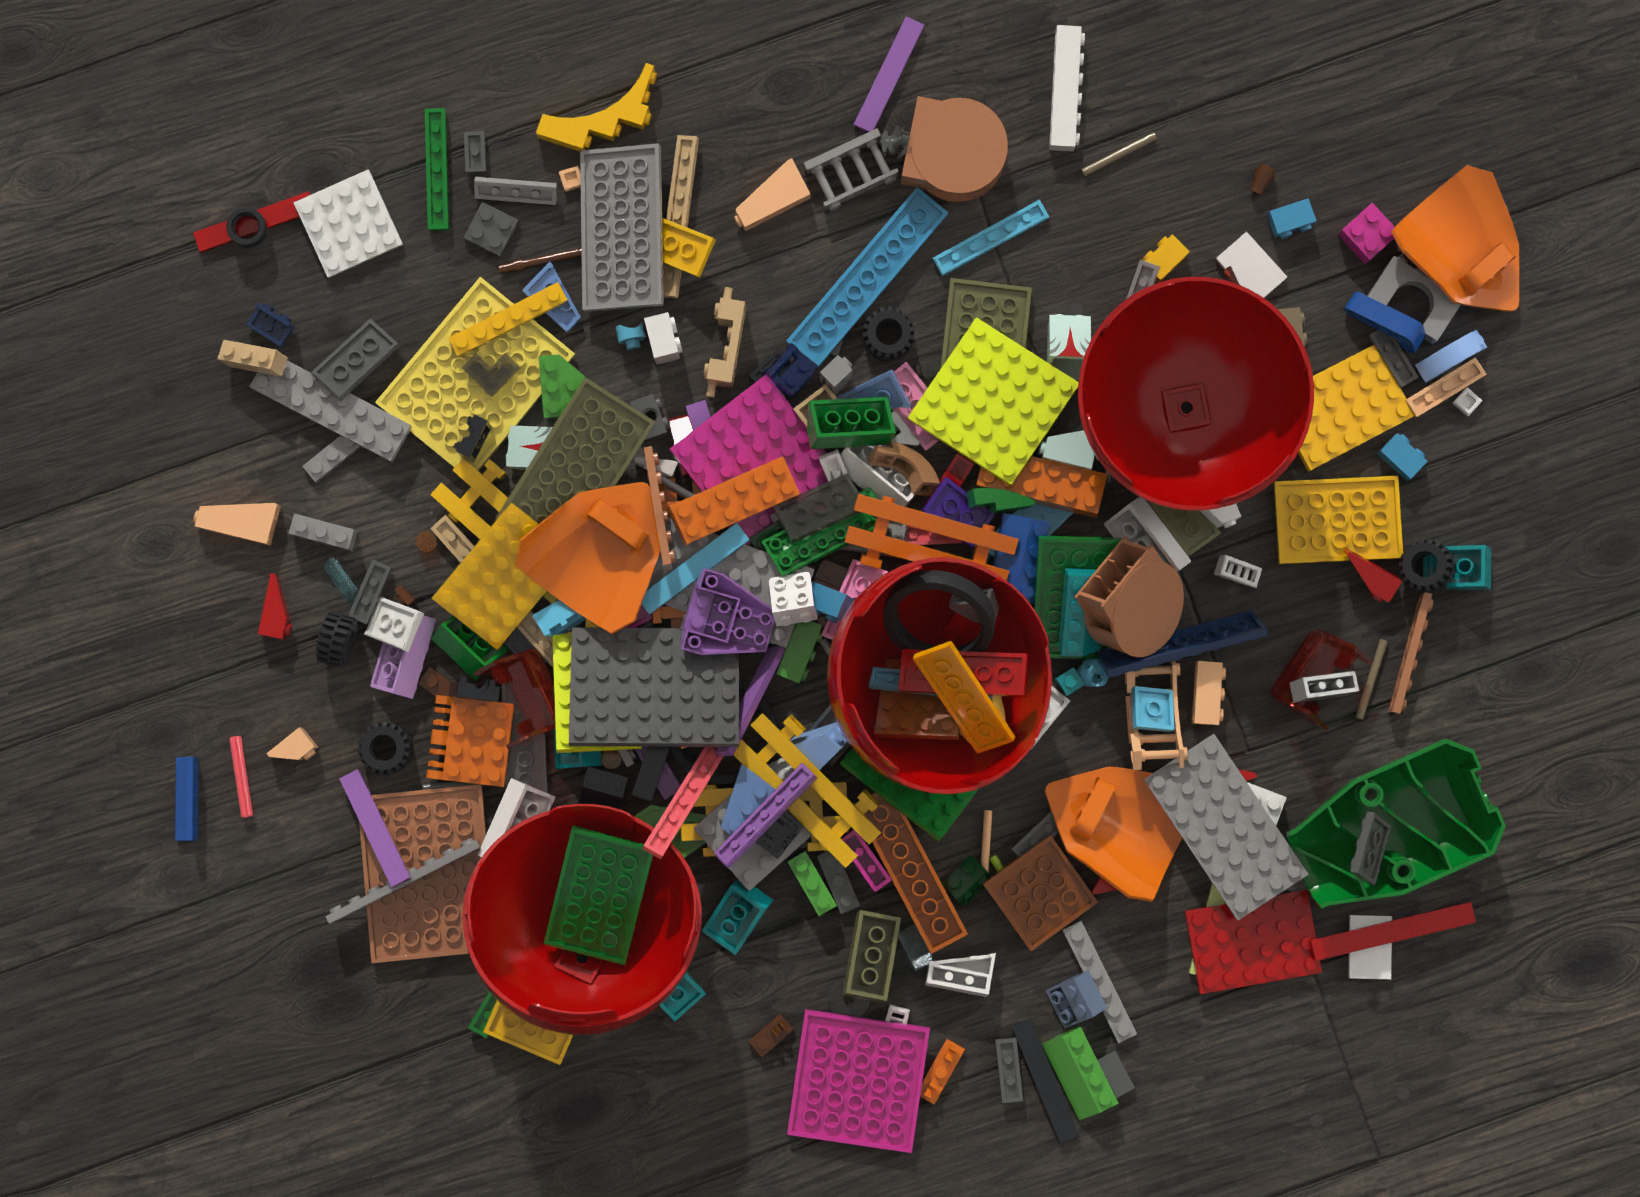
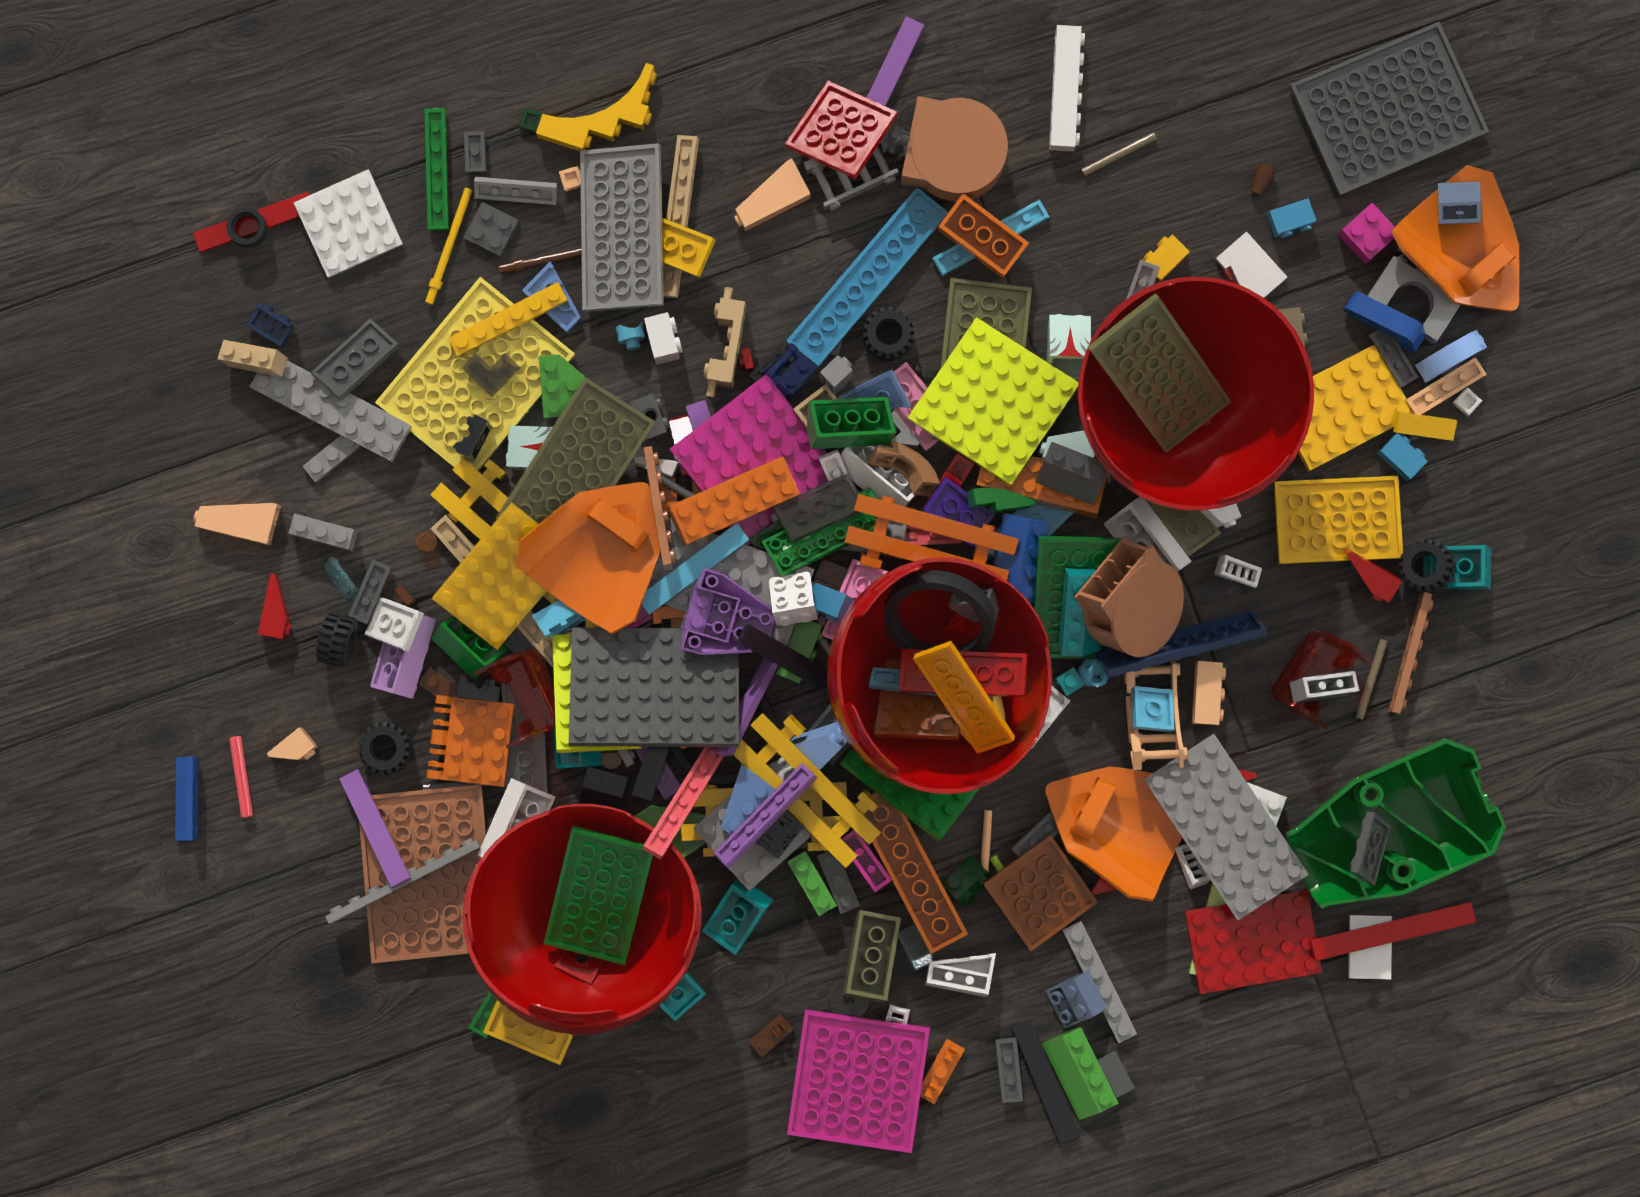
(435, 283): none -> yellow bar
(530, 120): none -> dark green tile
(746, 360): none -> red plate
(784, 657): none -> black tile
(841, 129): none -> plate
(982, 235): none -> orange brick
(1071, 473): none -> dark grey slope
(1159, 373): none -> olive plate
(1189, 875): none -> white slope
(1389, 108): none -> dark grey plate
(1425, 426): none -> yellow tile
(1459, 203): none -> sand blue slope

